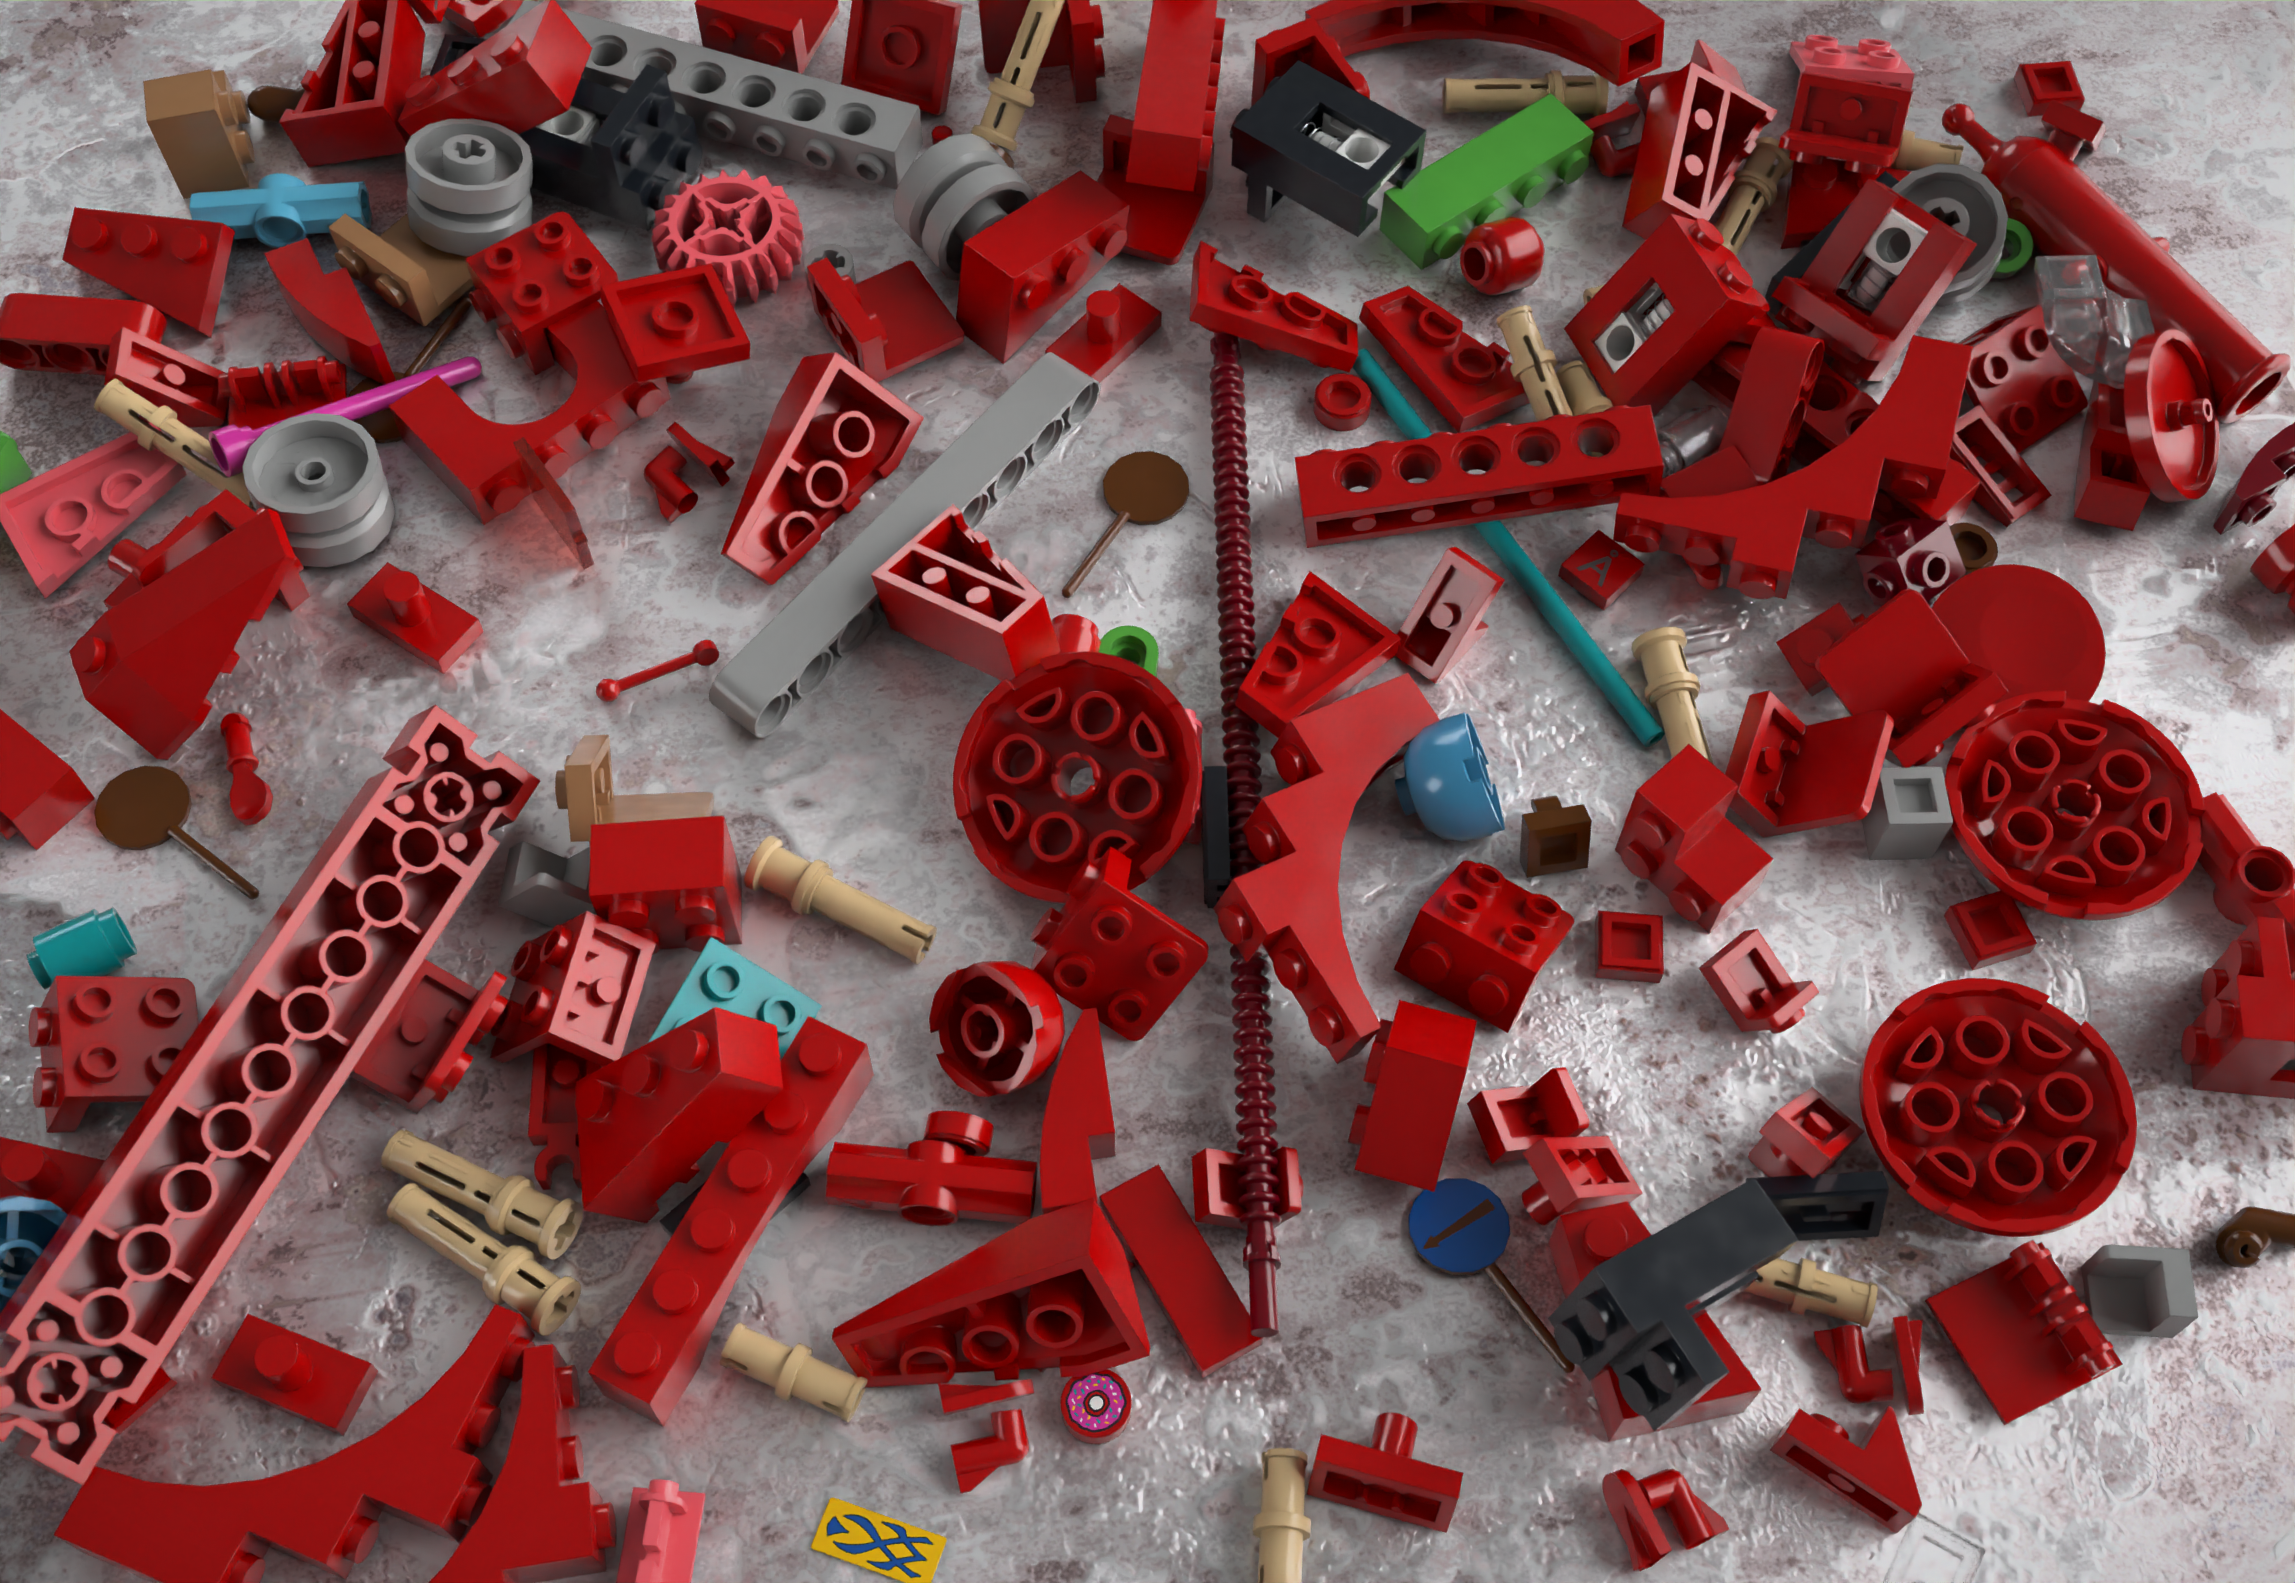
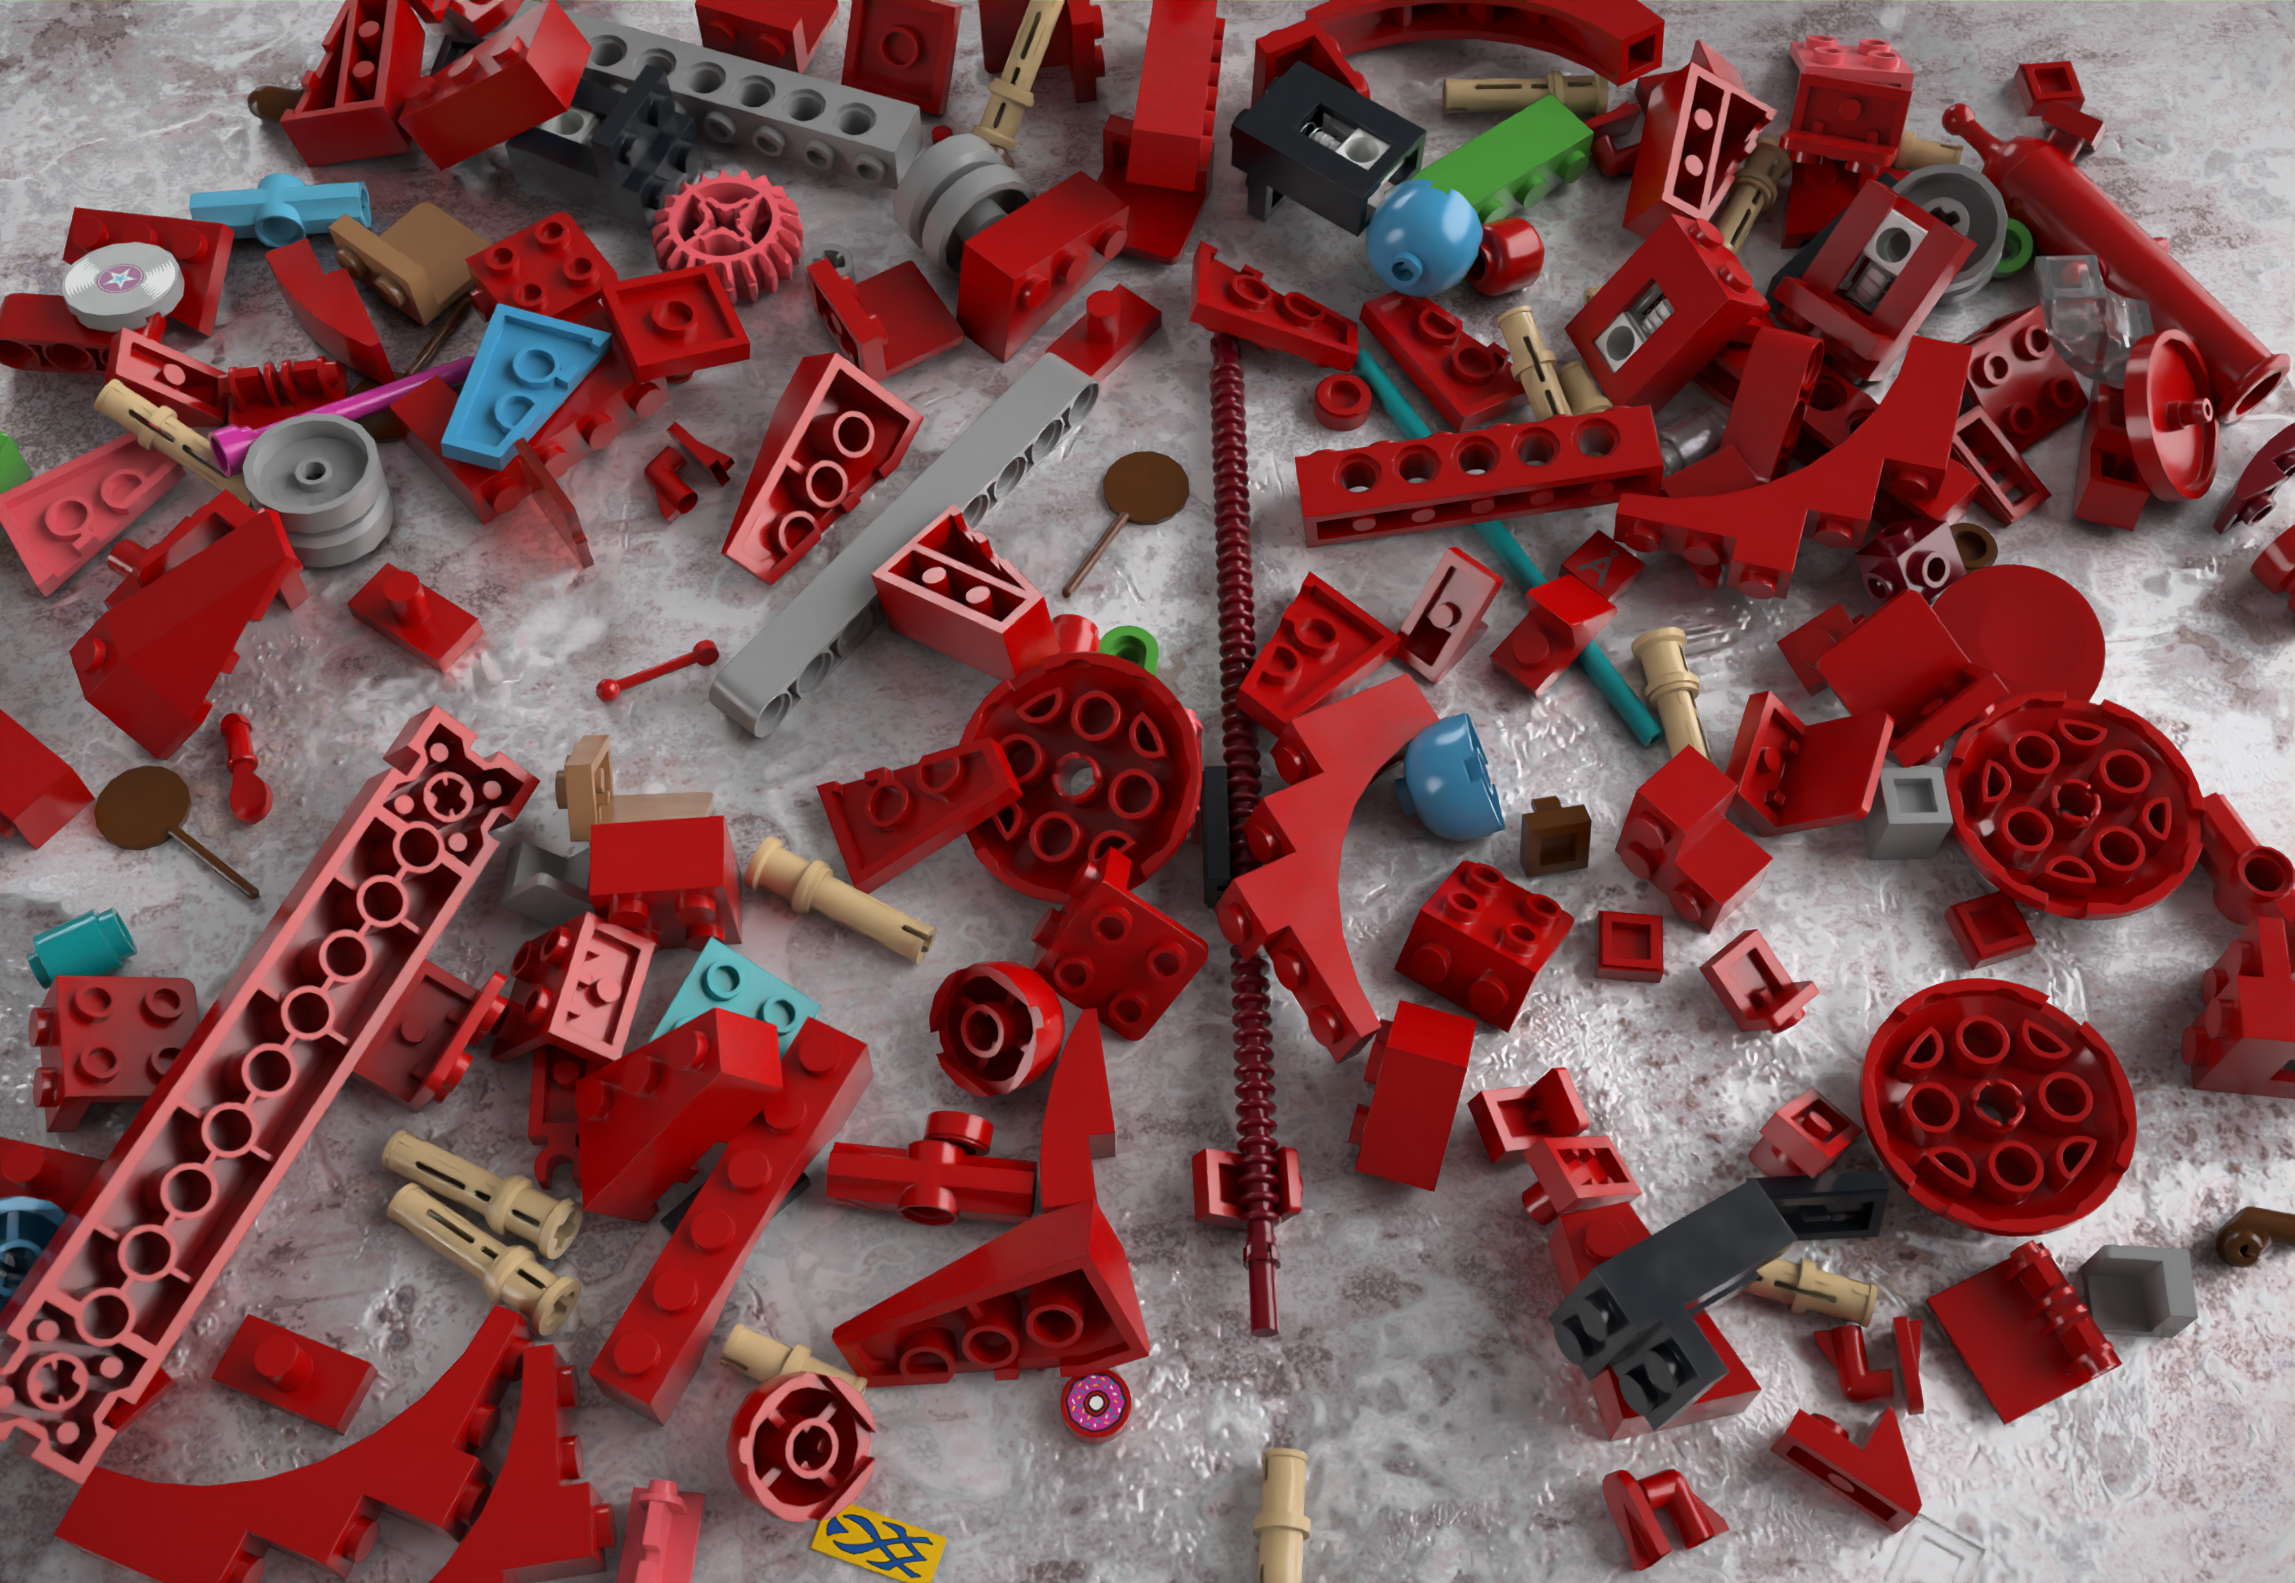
(122, 286): none -> light grey tile
(200, 130): medium nougat brick -> none
(467, 184): light grey wheel -> none
(518, 382): none -> dark azure wing
(801, 1446): none -> red cylinder
(913, 811): none -> red wing
(1009, 1445): red piece -> none
(1180, 1270): red tile -> none
(1385, 1476): red tile -> none
(1422, 239): none -> dark azure cylinder
(1465, 1232): blue piece -> none
(1551, 636): none -> red slope

